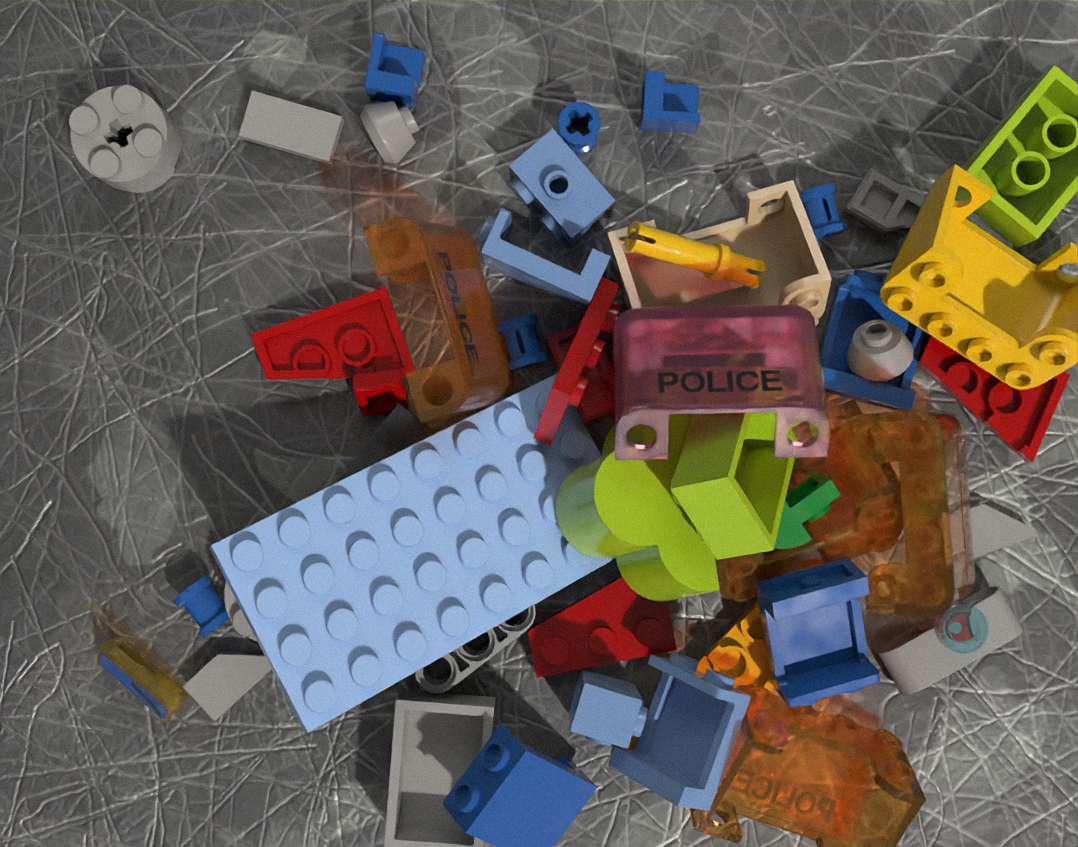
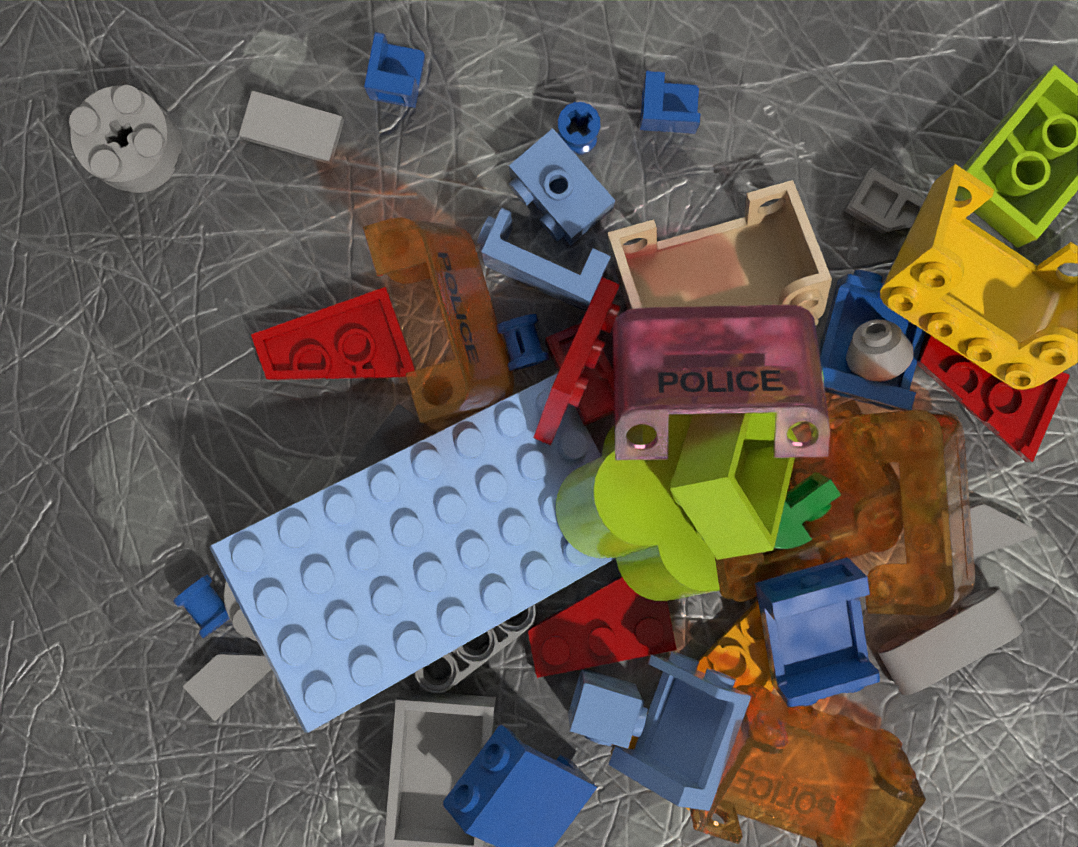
(141, 678): clear yellow slope -> none
(380, 392): red tile -> none
(389, 129): light grey cone -> none
(713, 260): yellow pin -> none
(822, 211): blue bush -> none
(962, 628): clear light blue tile -> none

